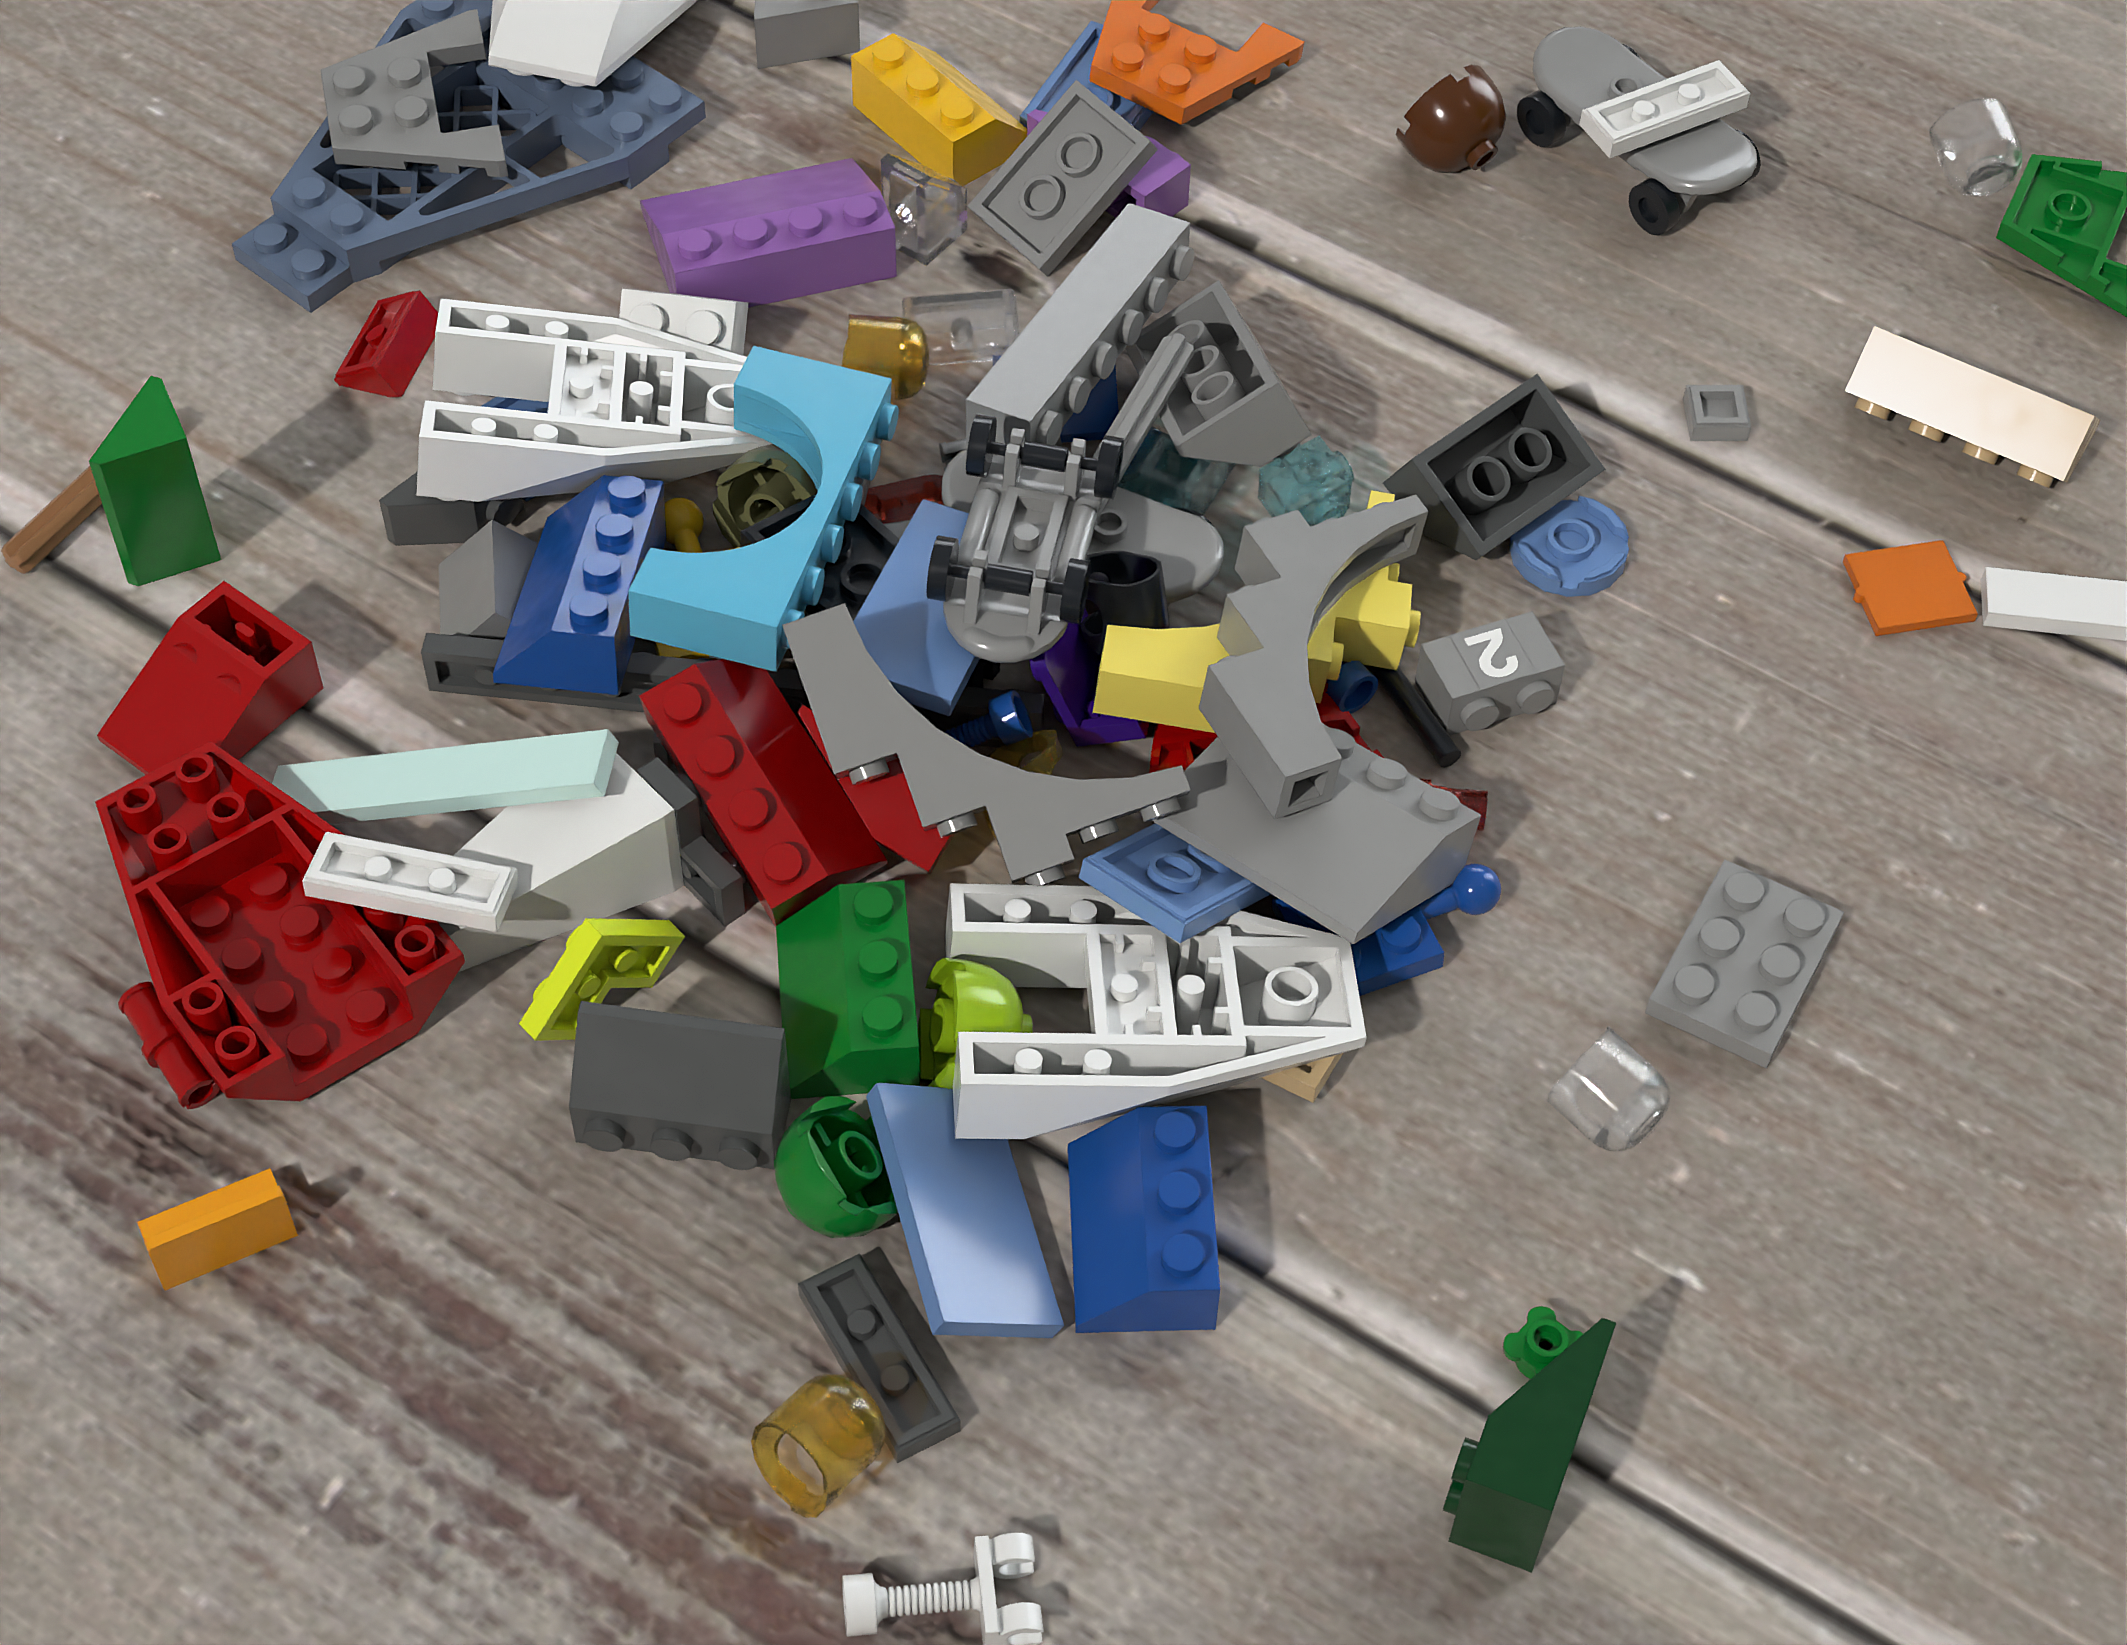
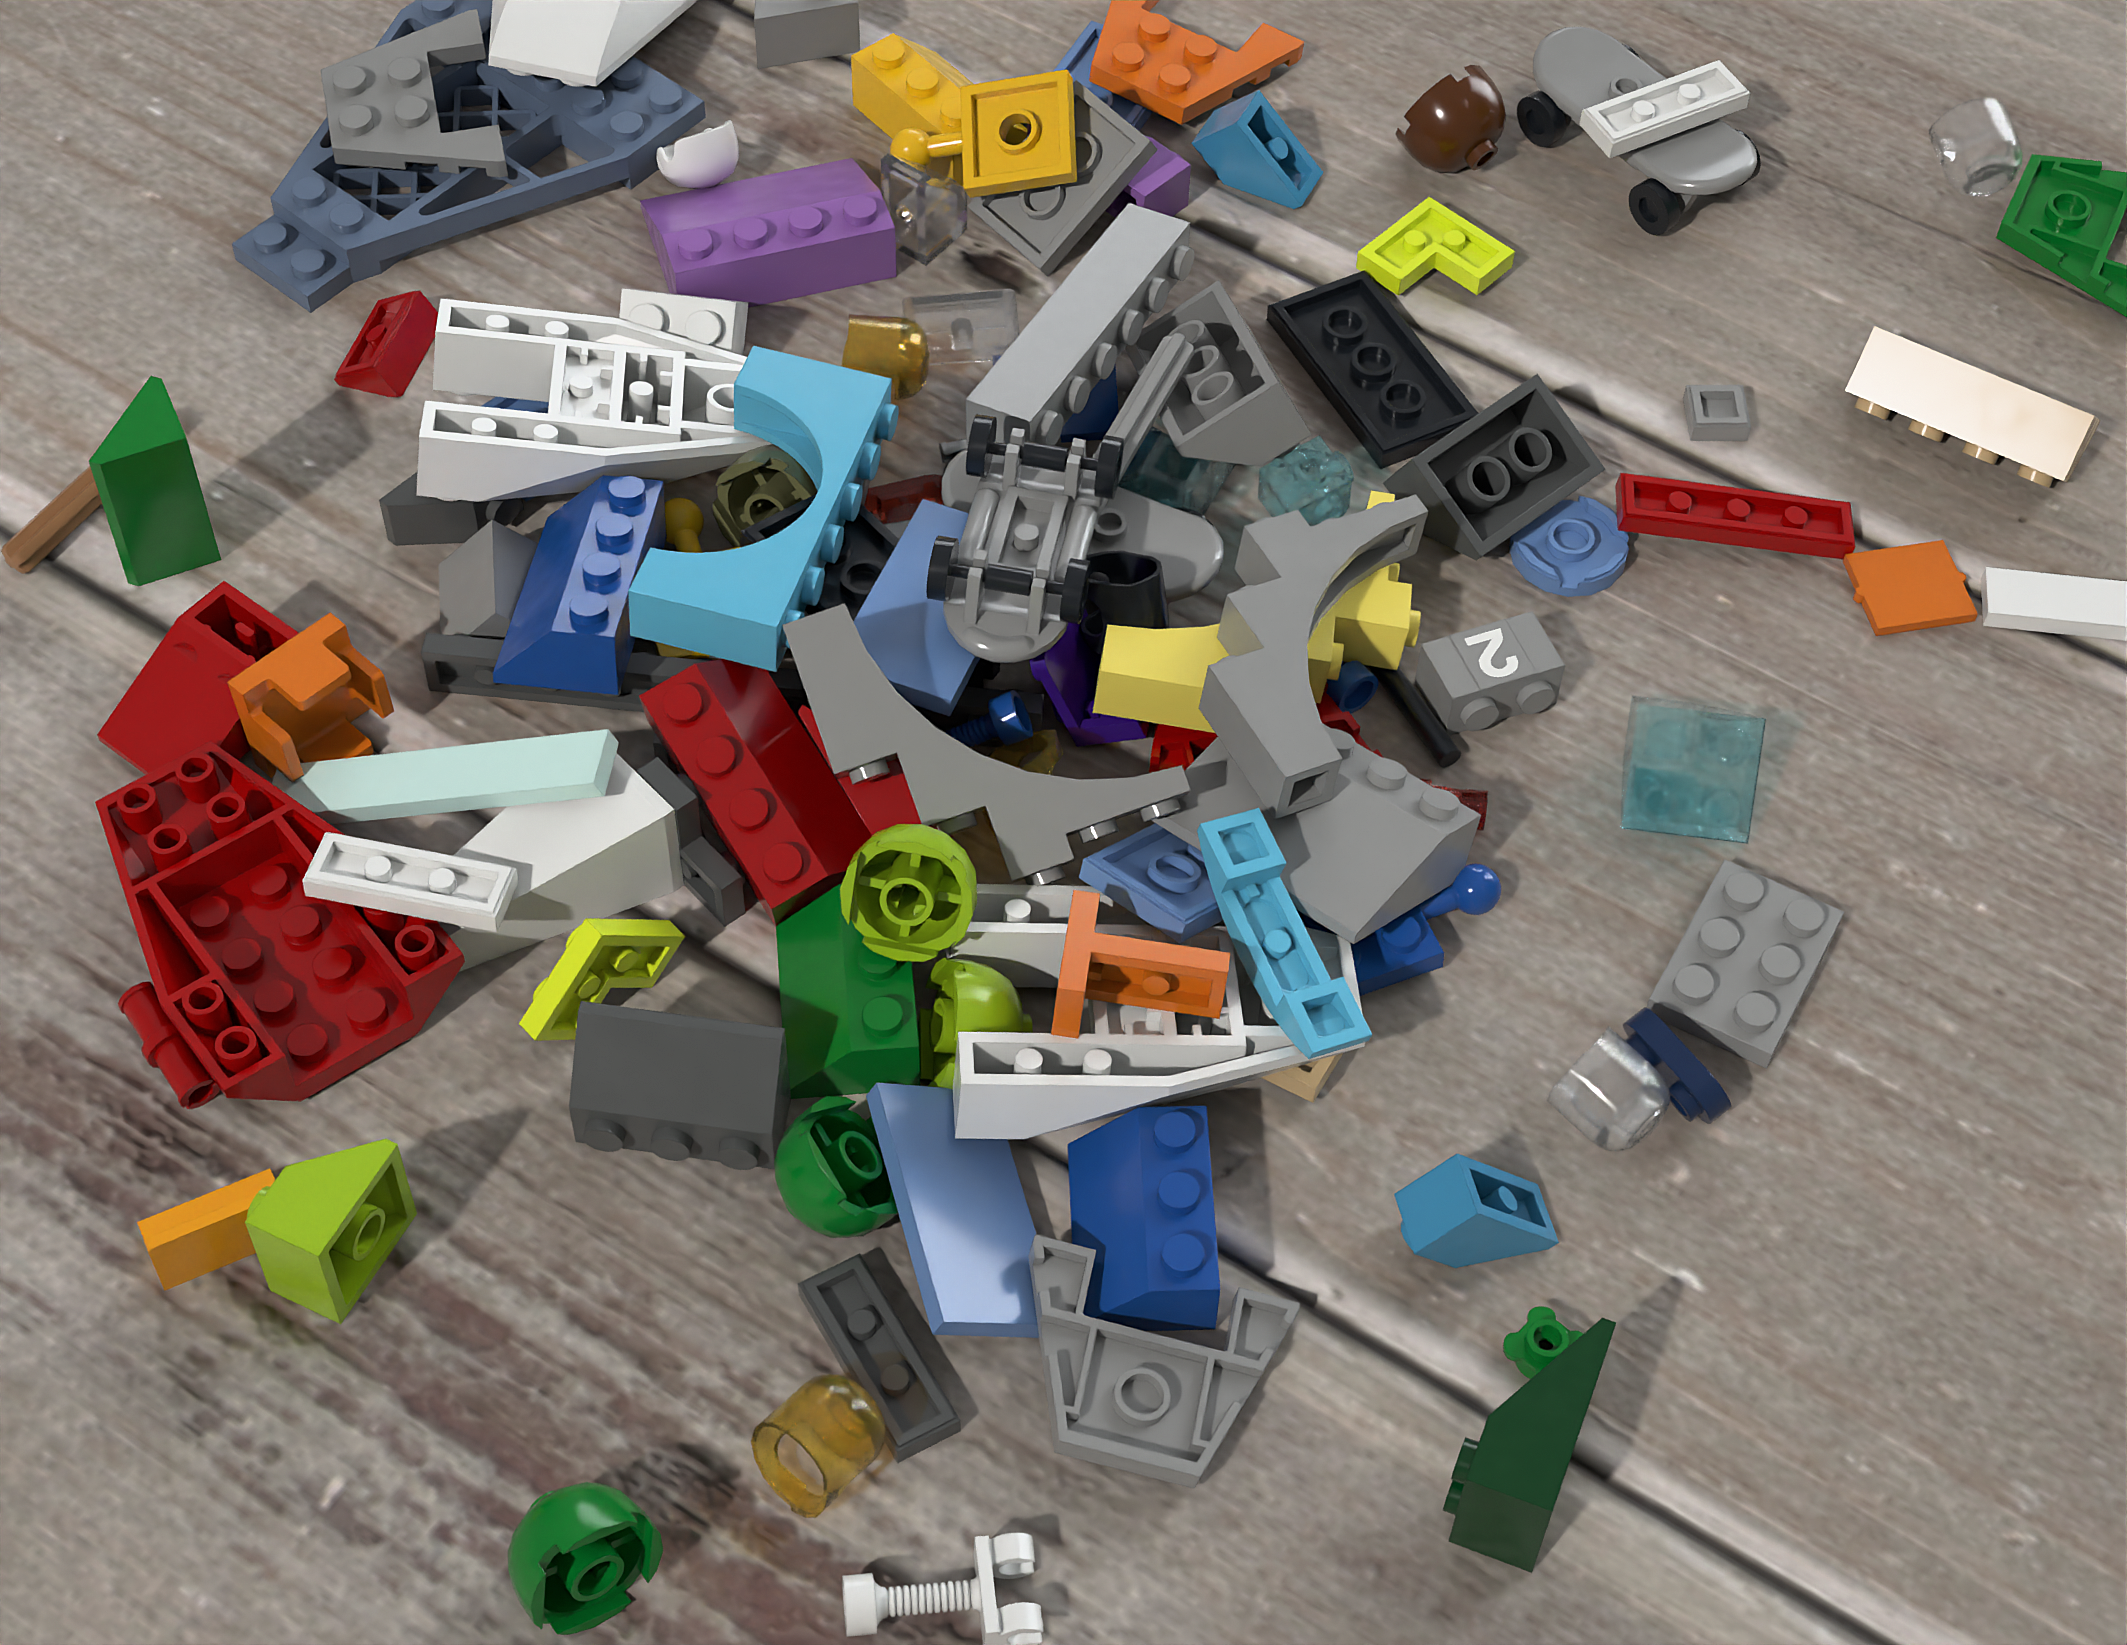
(304, 697): none -> orange panel
(331, 1225): none -> lime slope
(581, 1555): none -> green cylinder
(700, 158): none -> white hair
(910, 892): none -> lime cylinder
(986, 118): none -> yellow plate
(1132, 972): none -> orange bracket
(1137, 1394): none -> light grey wing
(1257, 152): none -> dark azure slope
(1272, 939): none -> medium azure slope
(1371, 367): none -> black tile
(1435, 239): none -> neon yellow plate
(1473, 1214): none -> dark azure slope
(1690, 769): none -> clear light blue slope
(1692, 1086): none -> dark blue plate
(1734, 516): none -> red tile

